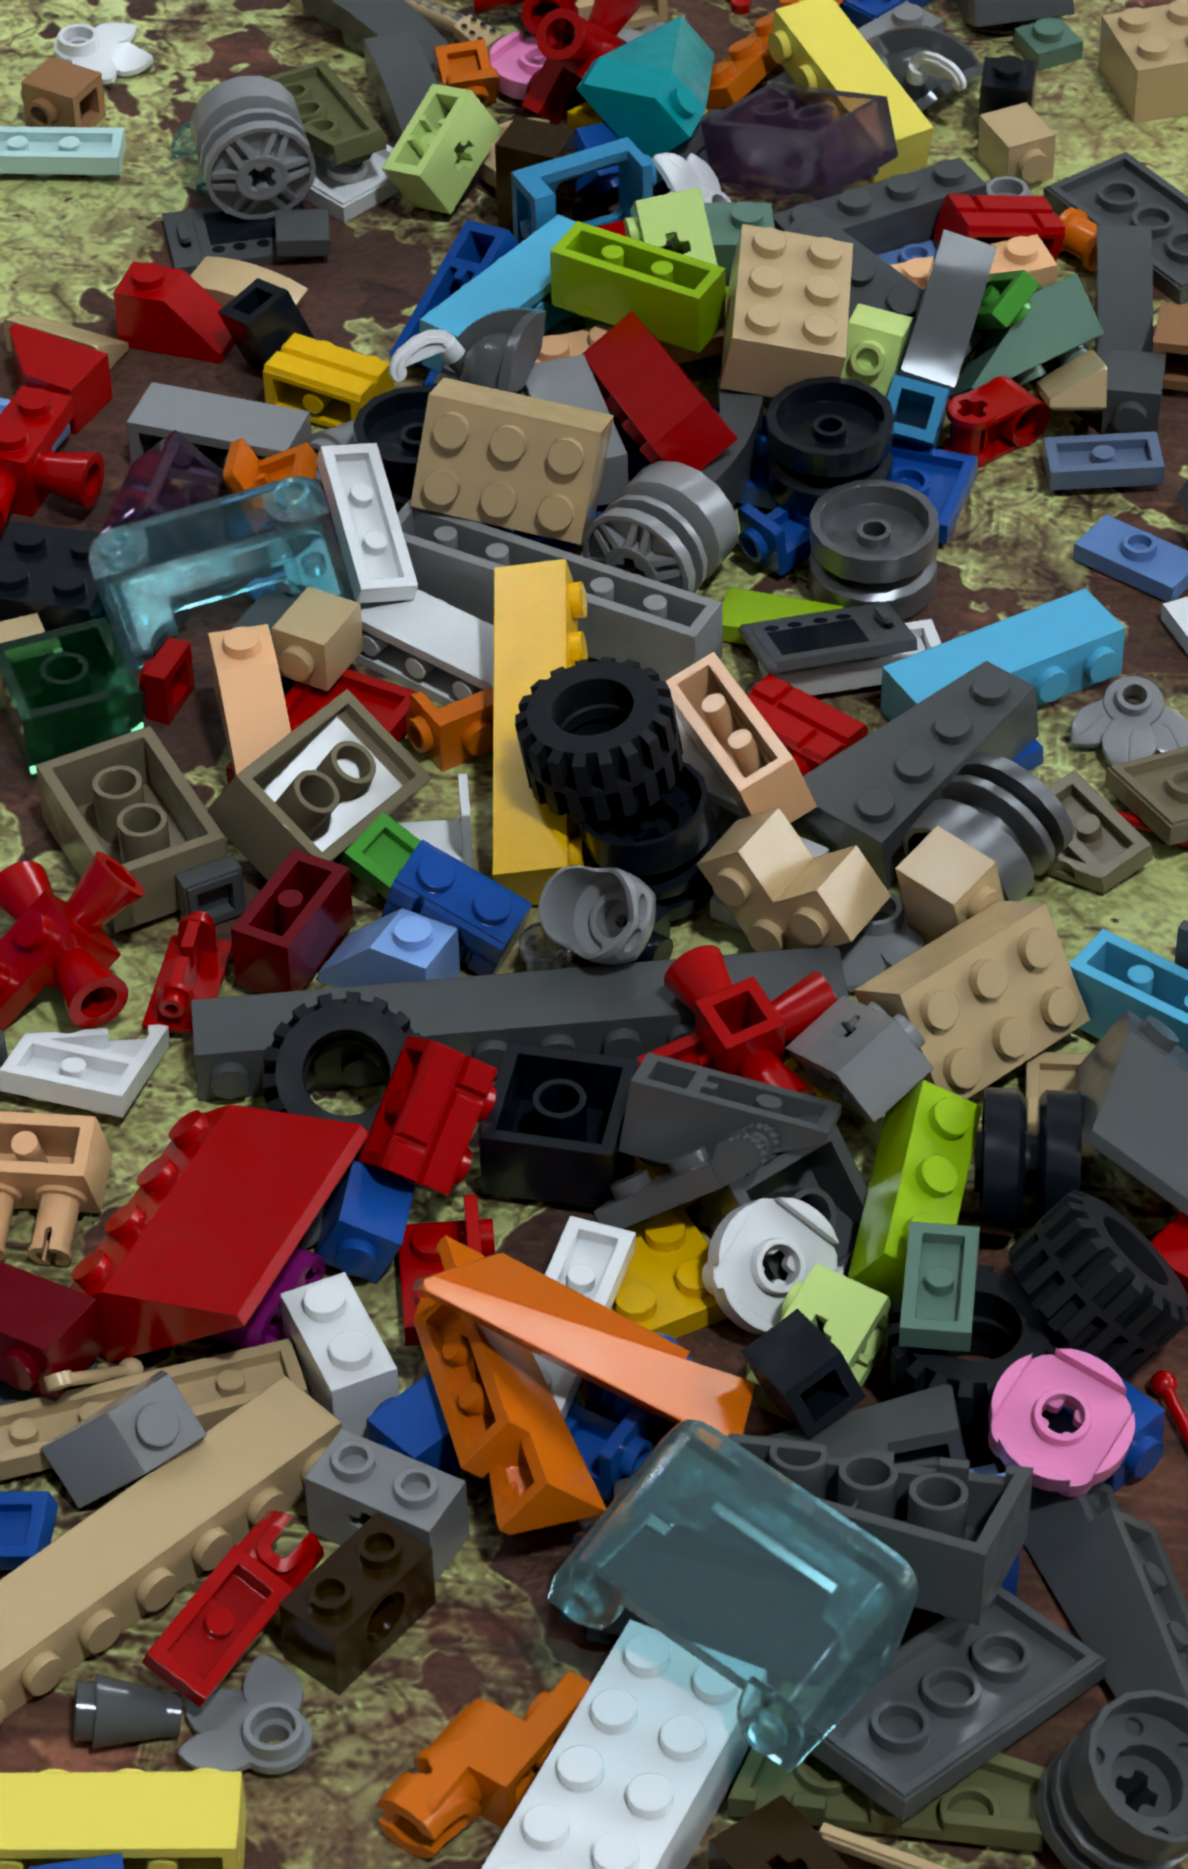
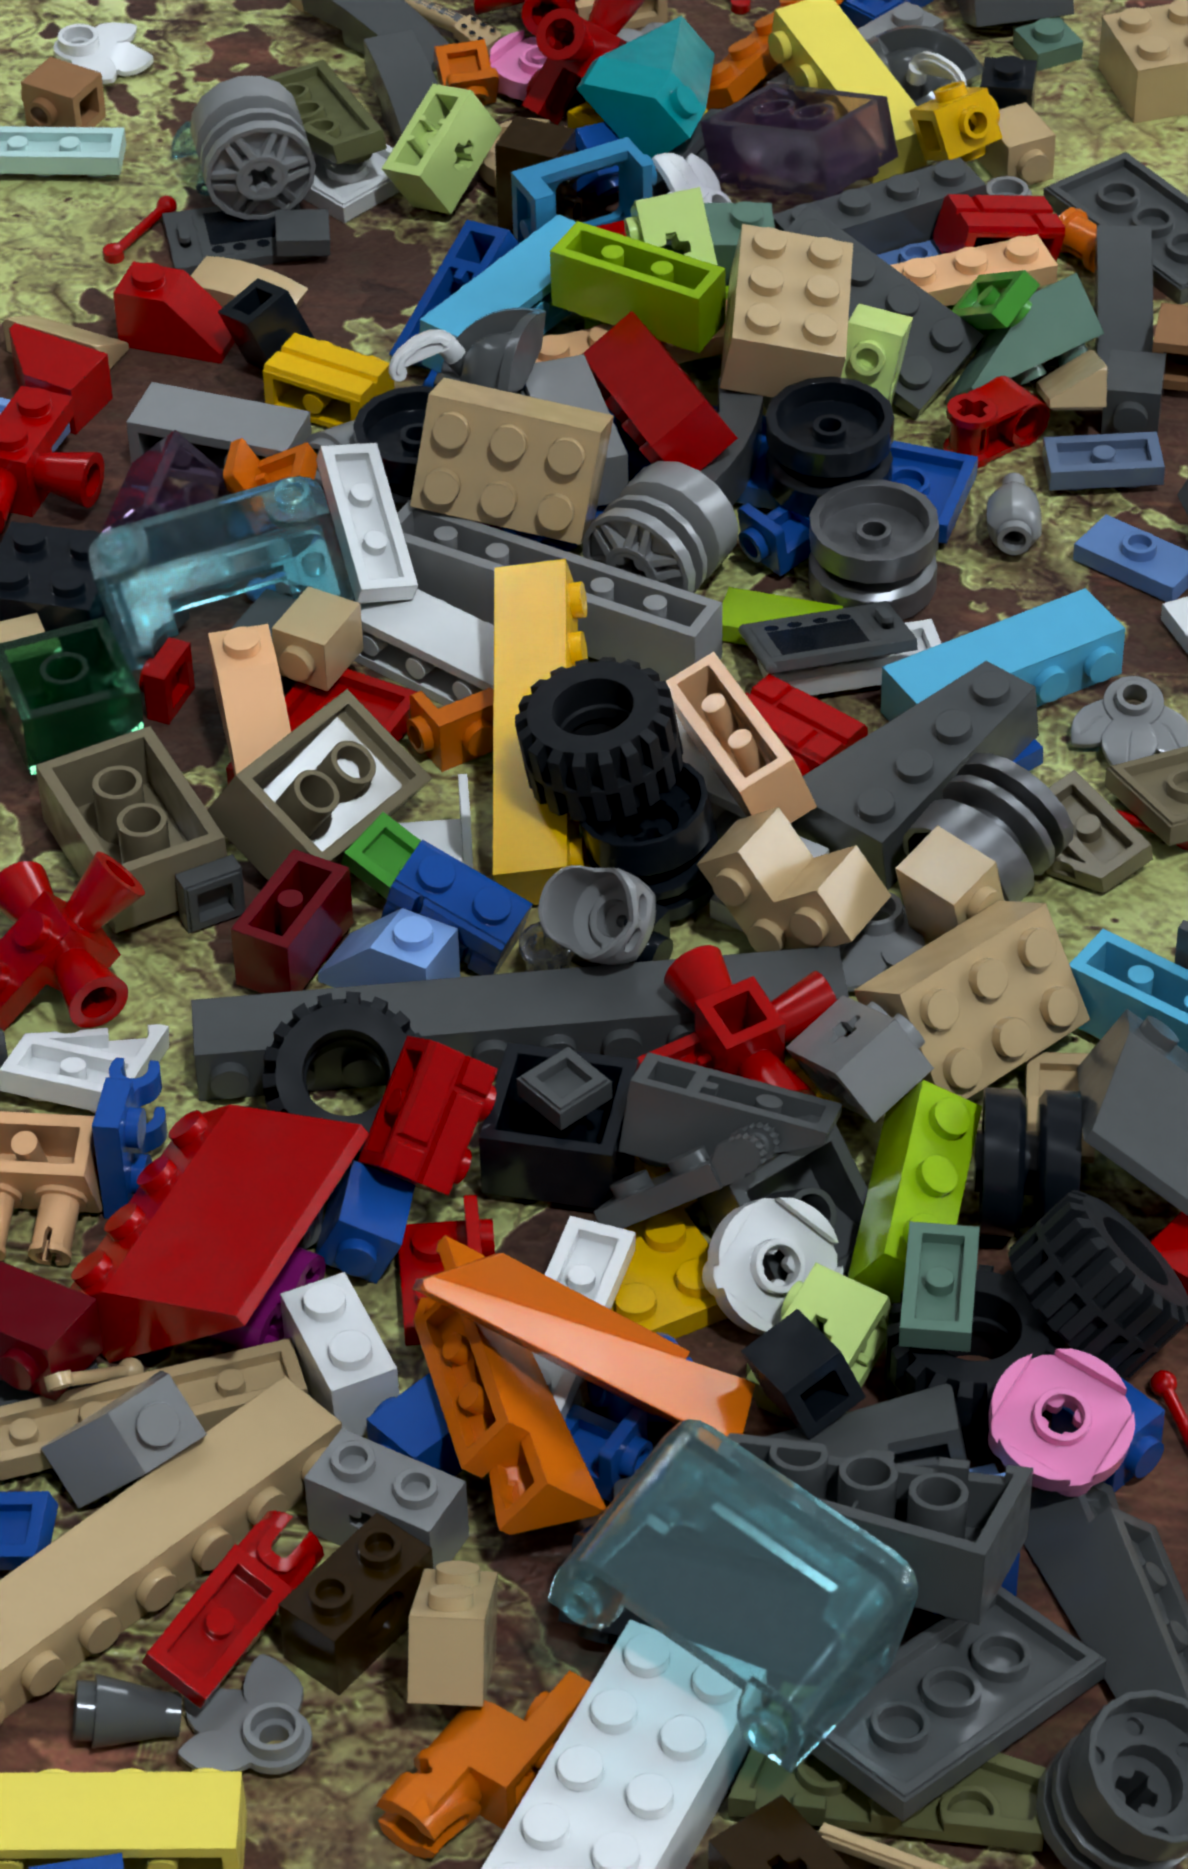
(114, 252): none -> red hinge
(123, 1134): none -> blue plate
(189, 971): red hinge -> none
(452, 1635): none -> tan brick
(564, 1088): none -> dark grey tile
(917, 411): dark azure brick -> none
(947, 310): dark grey slope -> none
(957, 123): none -> yellow brick
(1014, 516): none -> light grey plant

